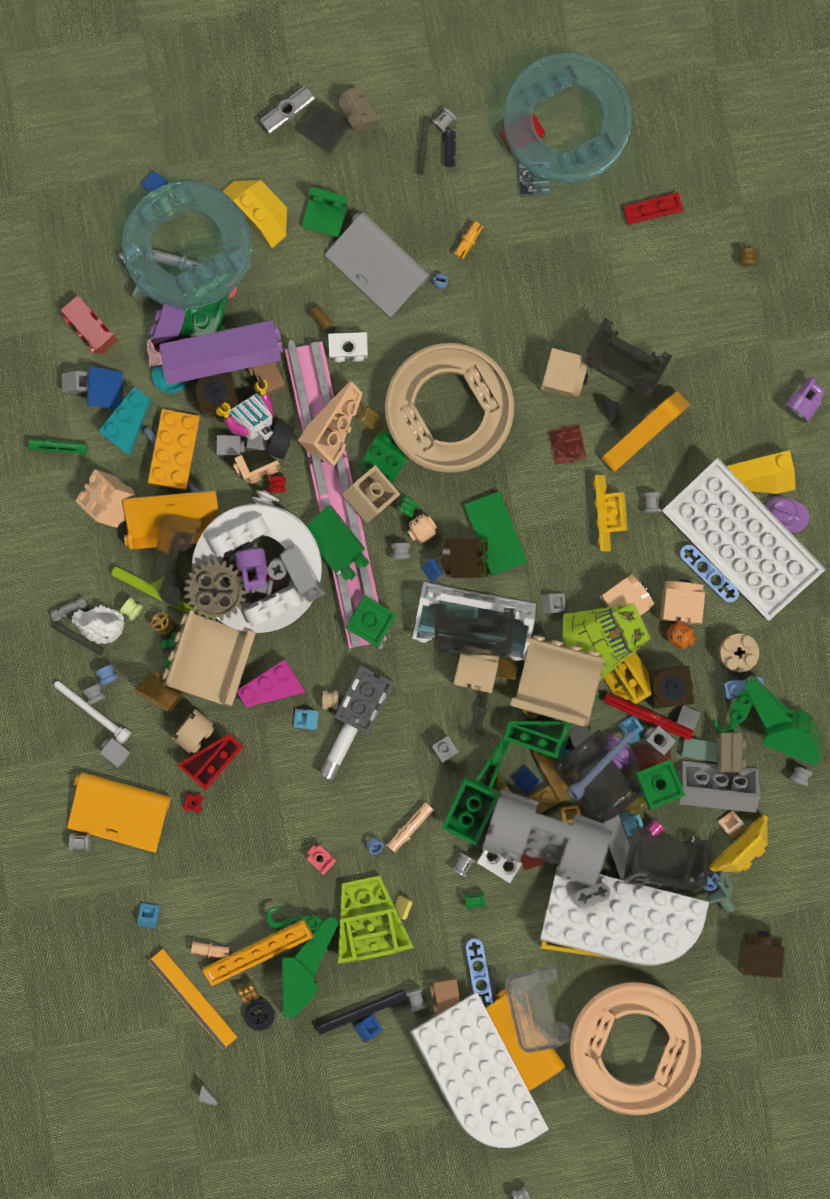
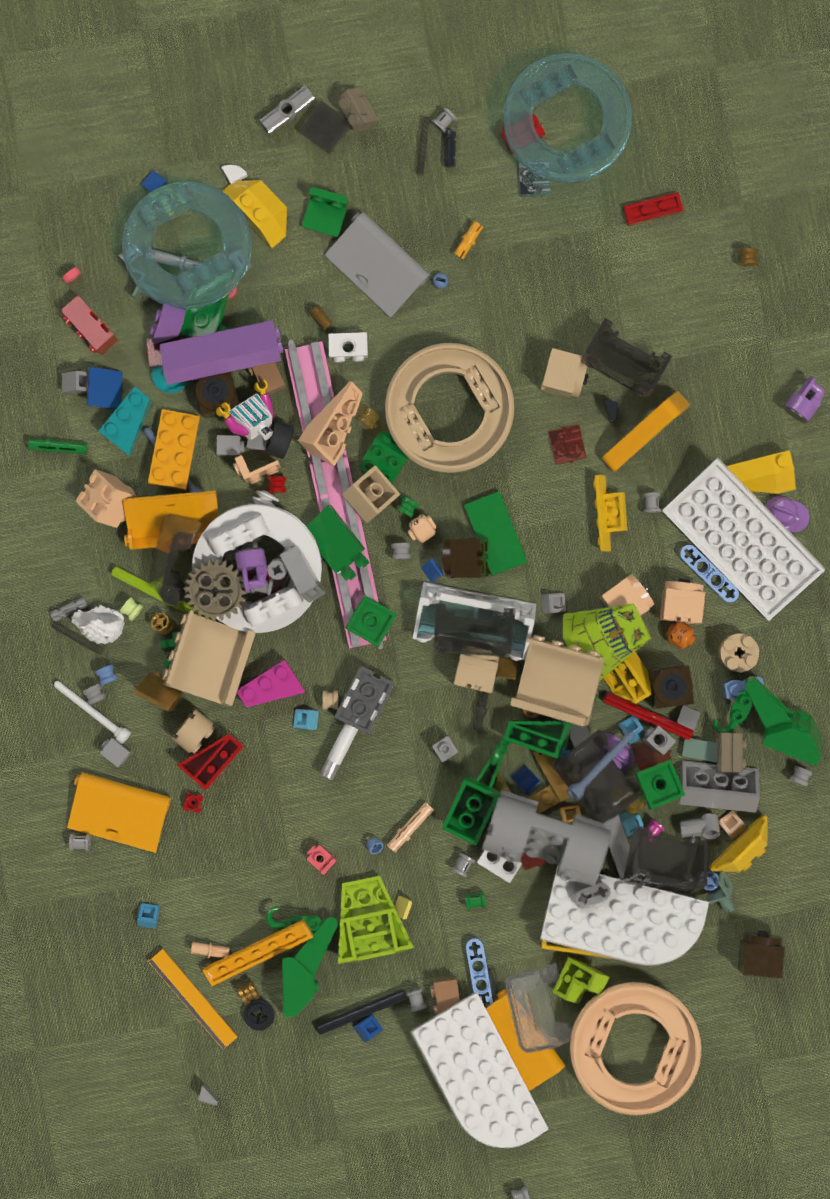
(71, 275): none -> coral tile
(234, 173): none -> white tile
(577, 978): none -> lime brick
(705, 826): none -> light grey piece

